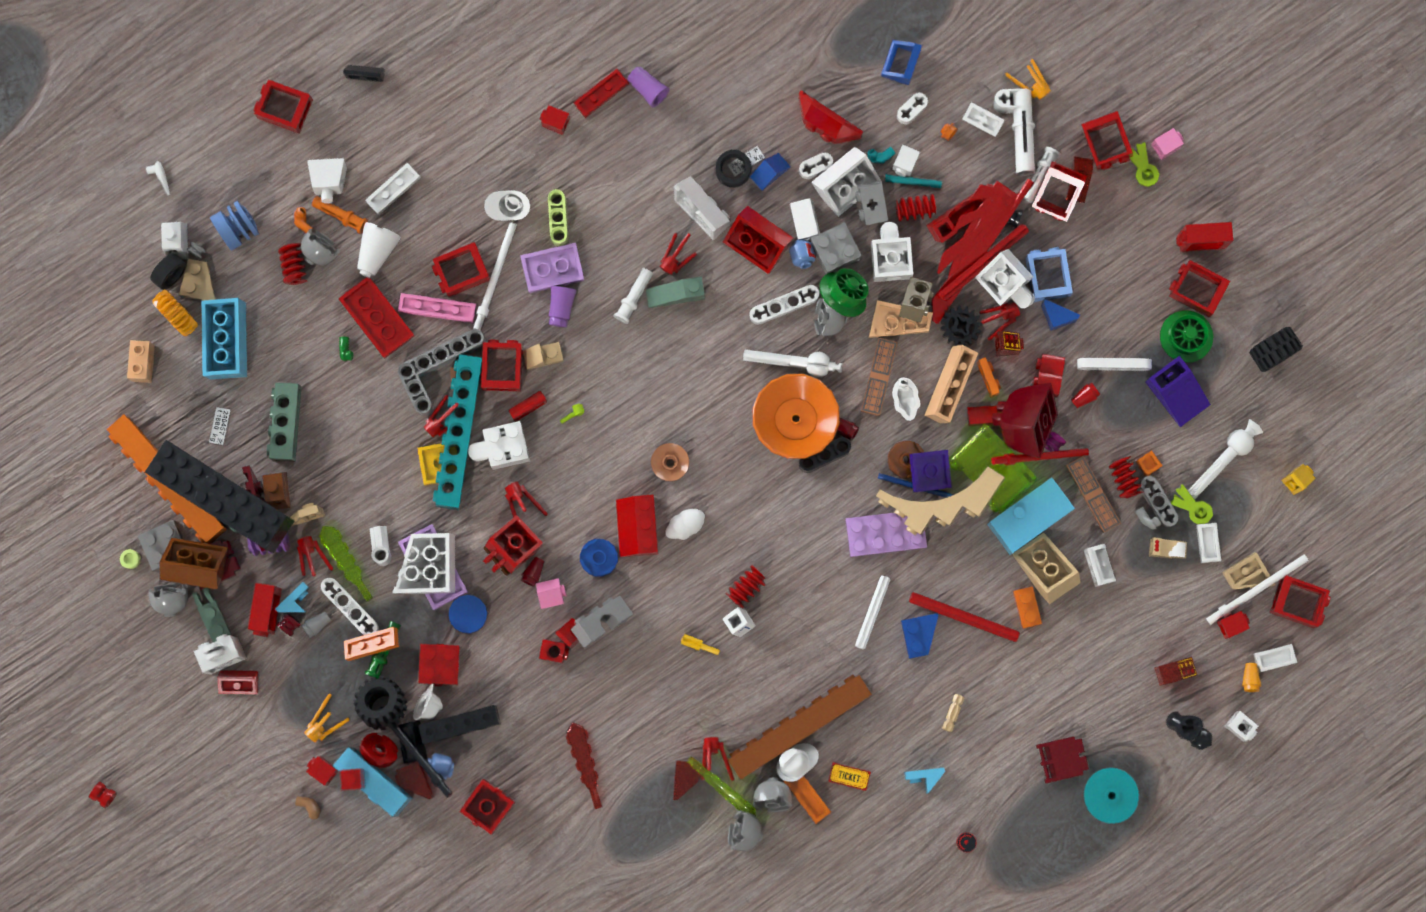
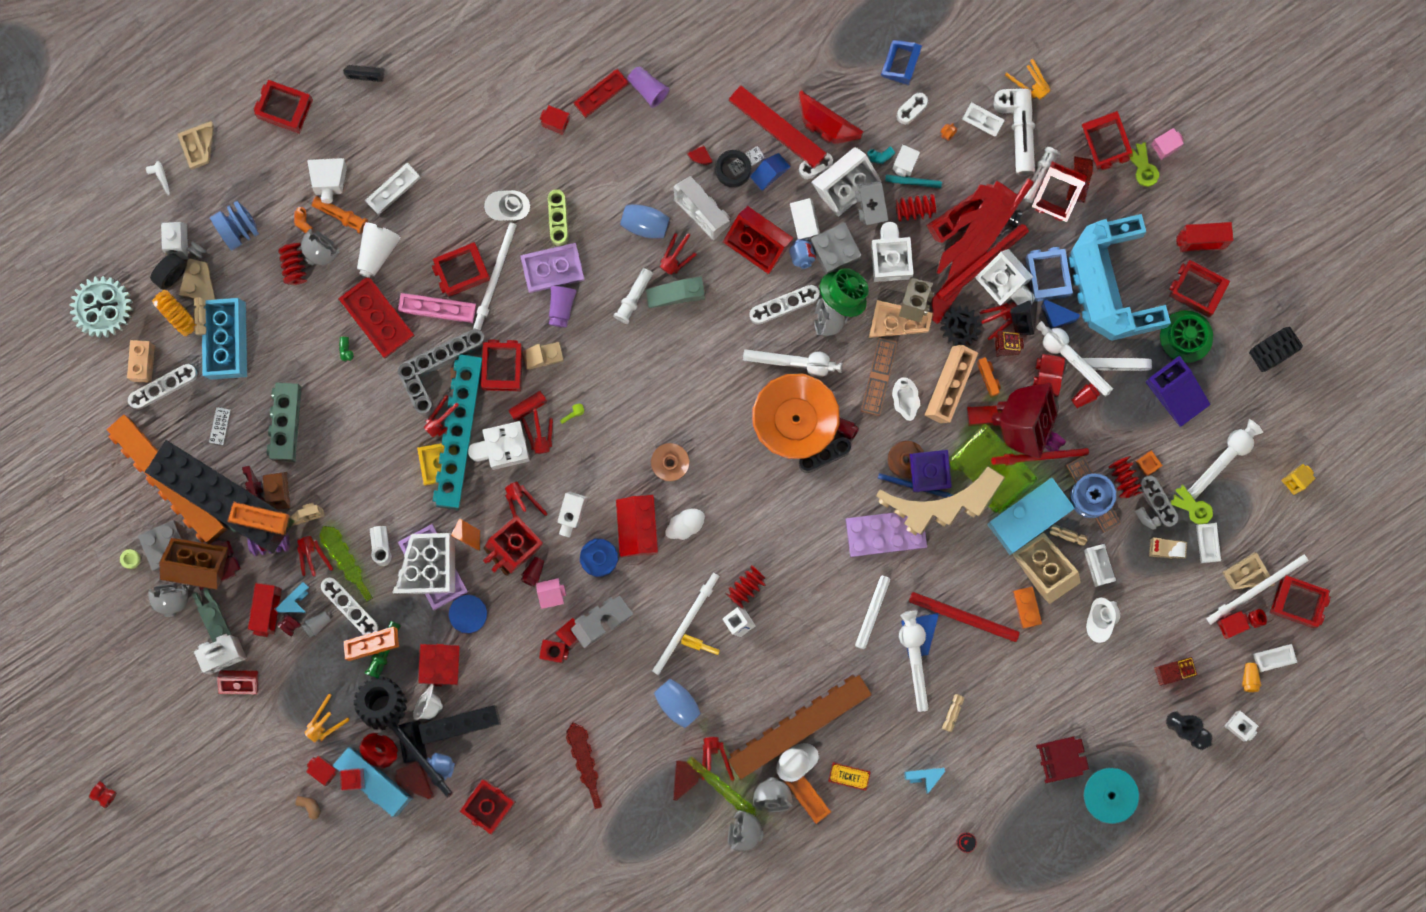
(103, 323): none -> light aqua gear
(164, 390): none -> white beam
(197, 144): none -> tan wing
(200, 316): none -> tan axle
(258, 518): none -> orange plate
(467, 534): none -> orange slope
(540, 445): none -> red plant
(573, 504): none -> white torso
(645, 221): none -> medium blue piece
(677, 703): none -> medium blue piece
(700, 156): none -> red tile
(706, 590): none -> white bar
(777, 127): none -> red tile
(913, 636): none -> white piece
(1023, 319): none -> black slope
(1057, 342): none -> white piece
(1068, 535): none -> tan axle
(1098, 284): none -> medium azure wedge
(1102, 489): none -> medium blue wheel
(1102, 619): none -> white piece
(1257, 618): none -> red bush

